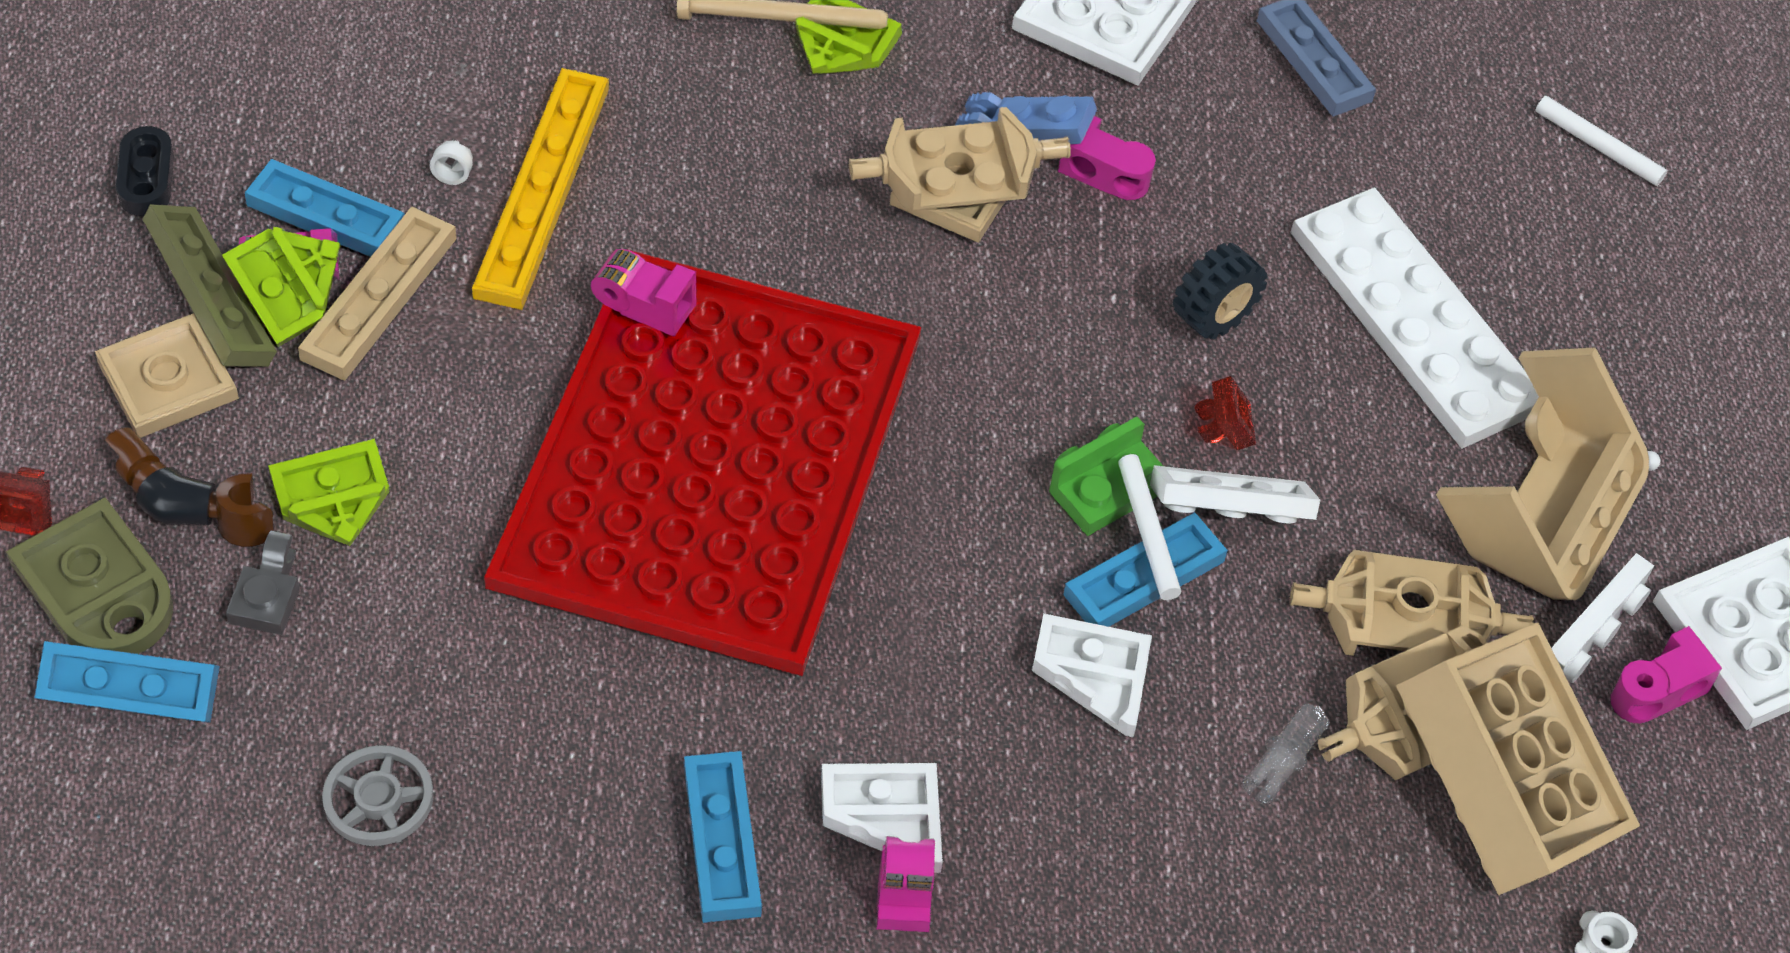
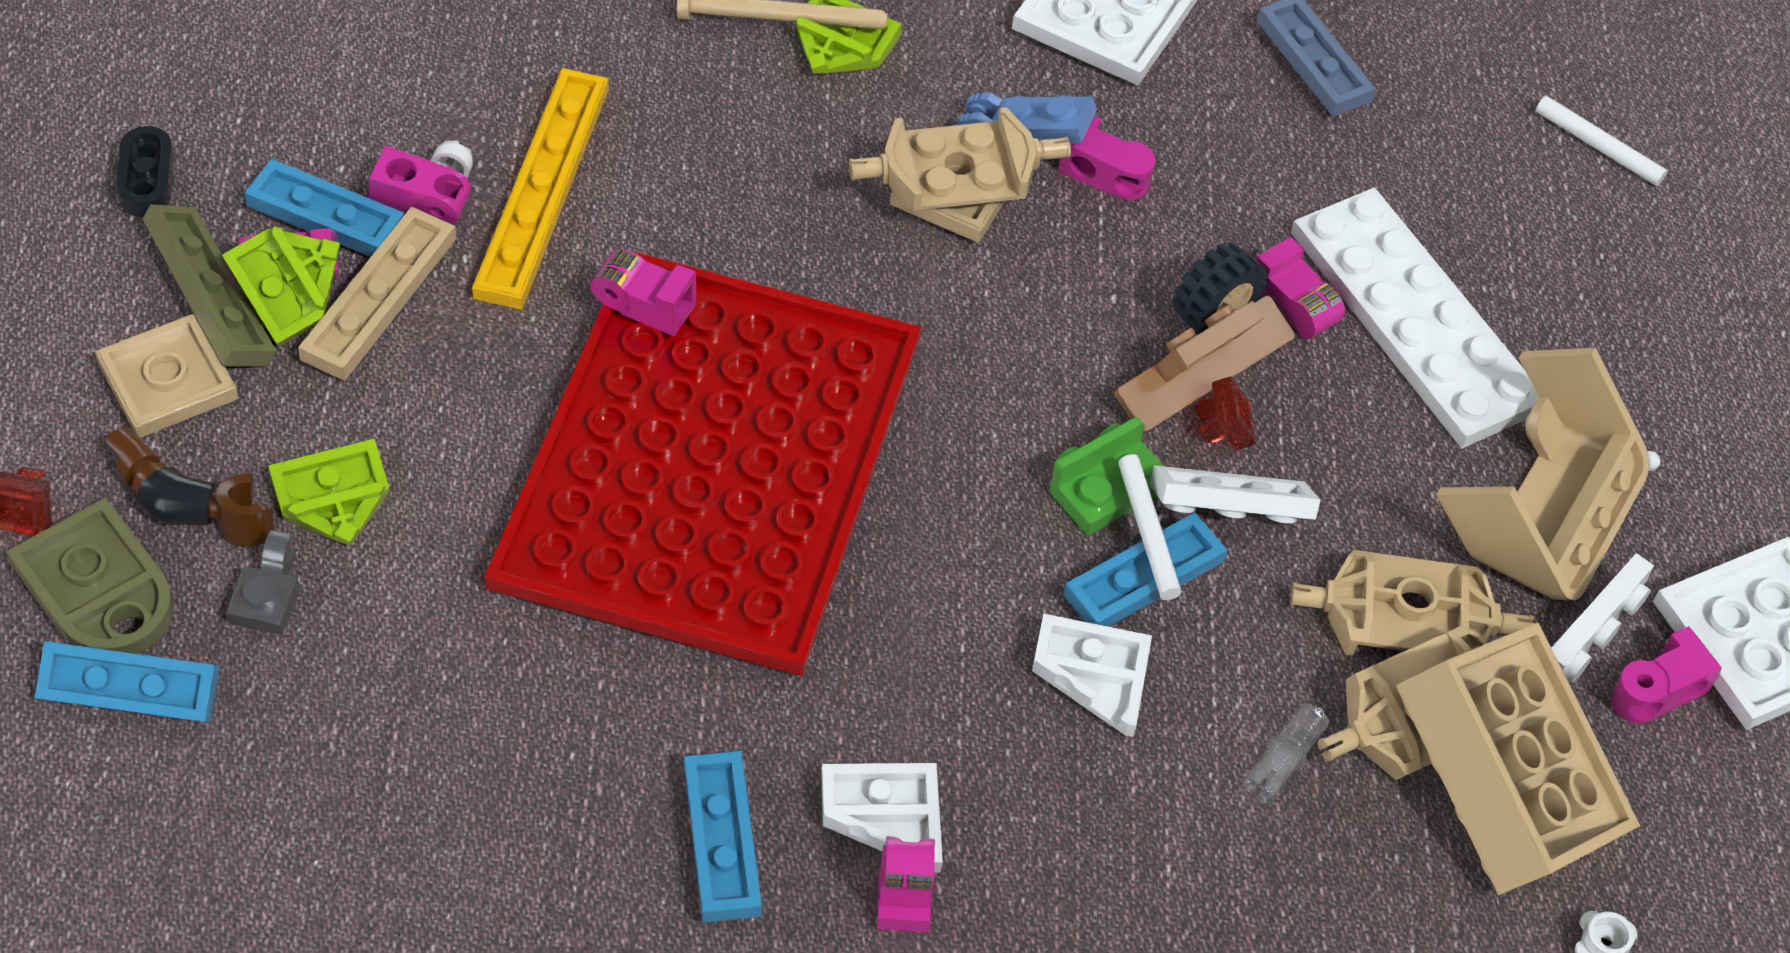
(377, 796): light grey wheel -> none
(409, 181): none -> dark pink leg
(1195, 361): none -> medium nougat bracket
(1298, 291): none -> dark pink leg

